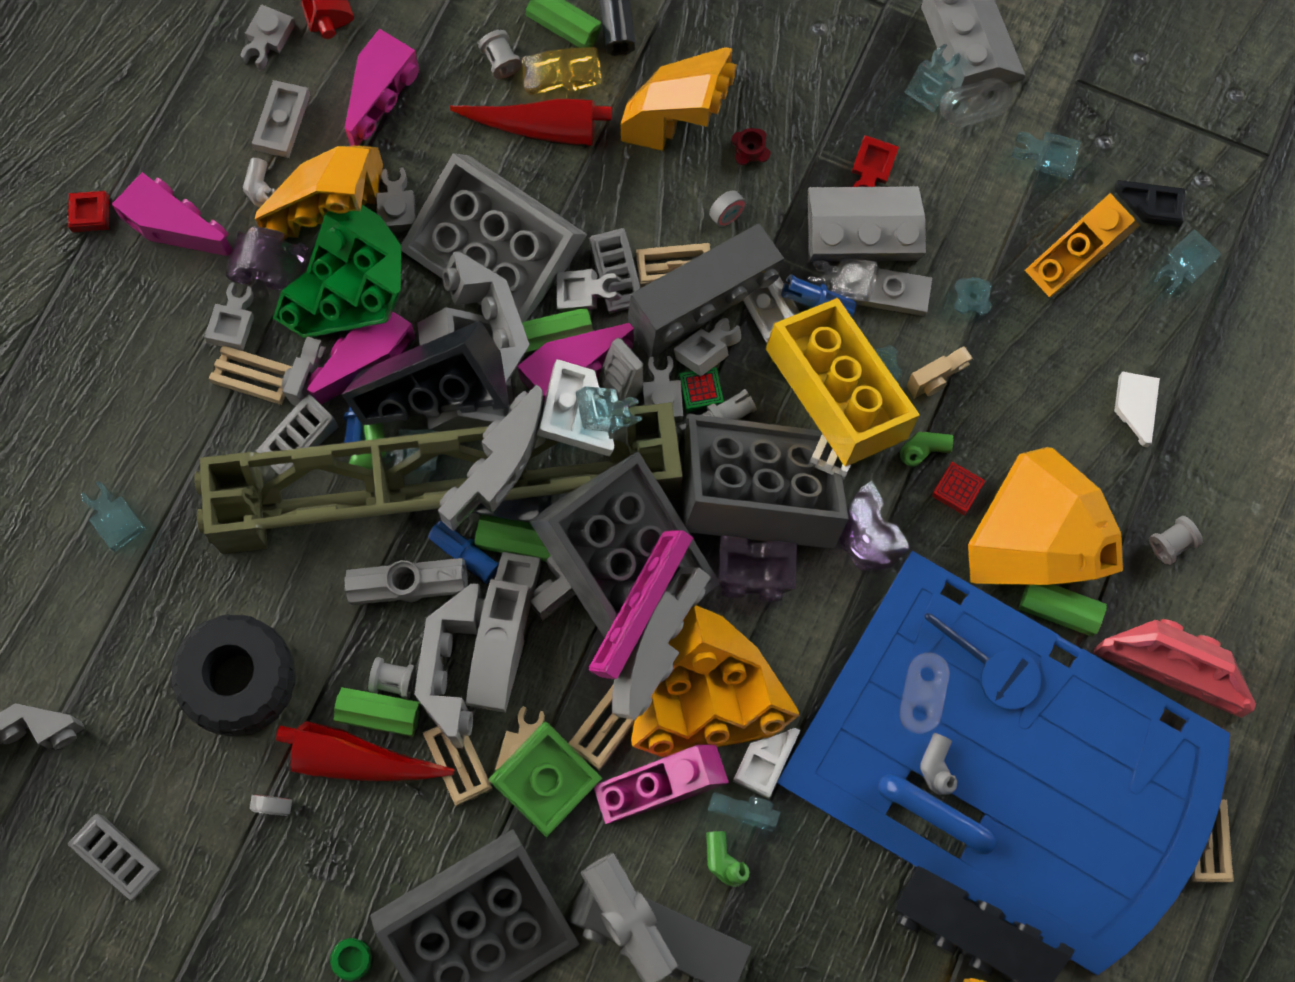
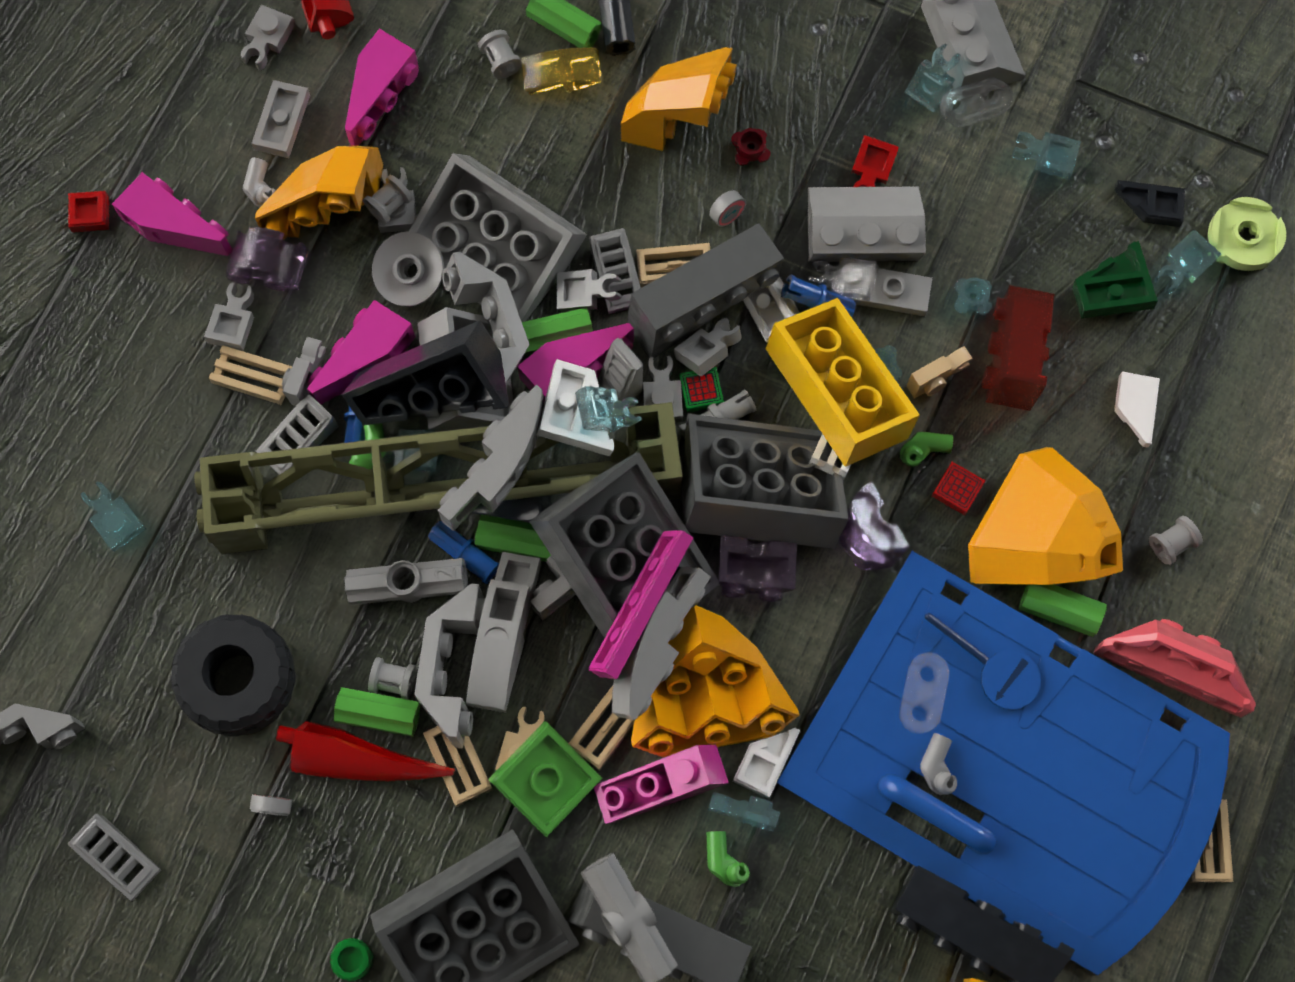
(349, 278): green brick -> none
(387, 199): none -> light grey bush
(392, 265): none -> light grey dish
(549, 120): red piece -> none
(1019, 348): none -> clear red wedge
(1082, 245): light orange slope -> none
(1116, 286): none -> dark green wing
(1240, 253): none -> yellowish green plate

